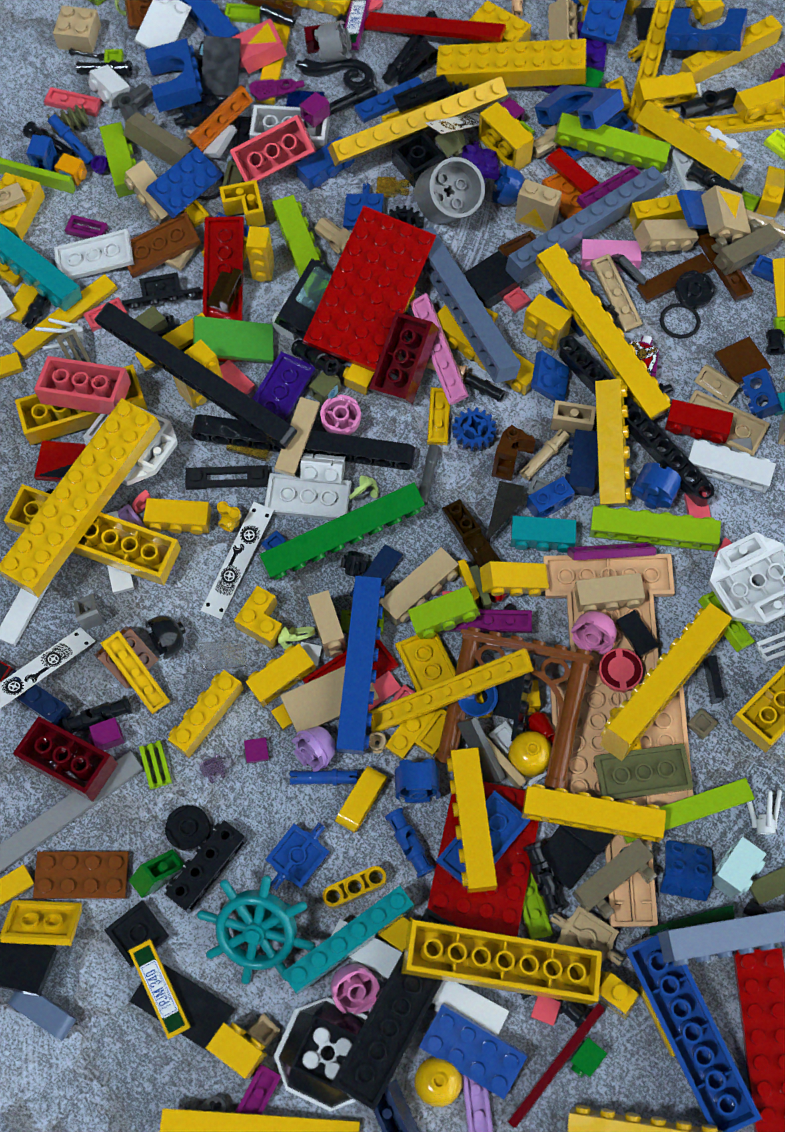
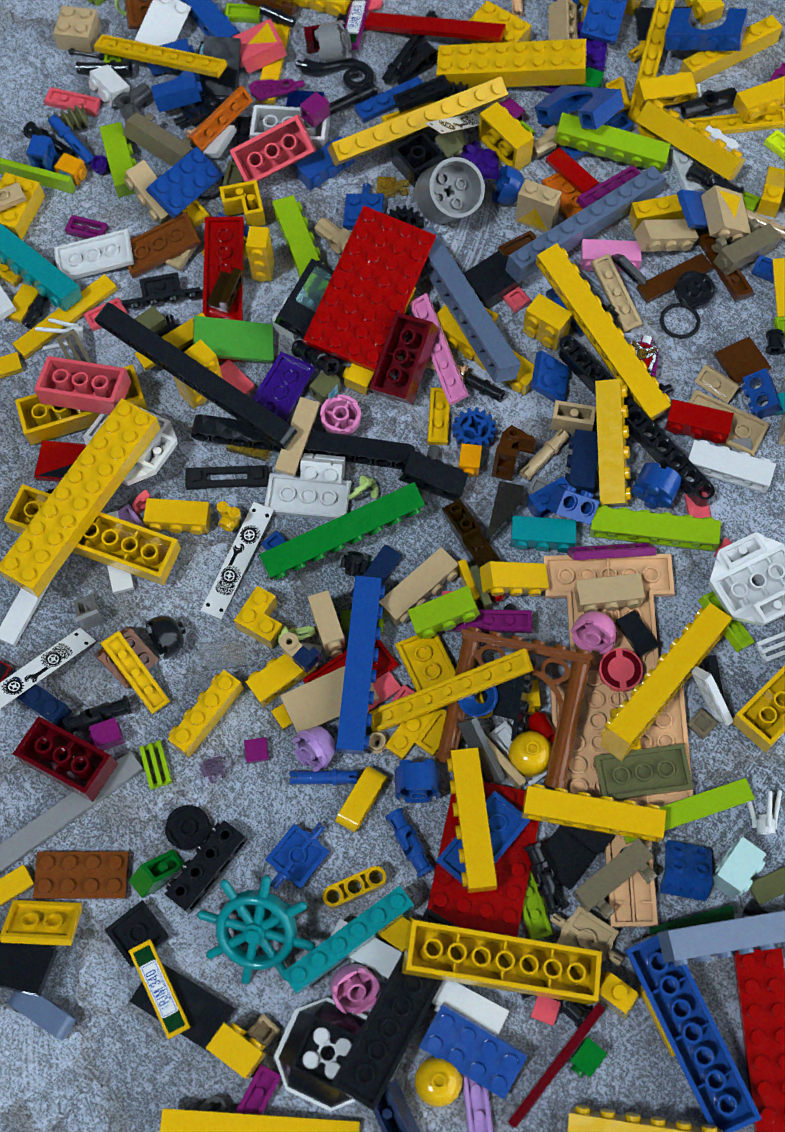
(160, 55): none -> yellow tile
(300, 655): none -> leg
(433, 476): none -> black brick
(470, 459): none -> light orange brick
(572, 506): none -> blue brick
(712, 696): none -> white tile

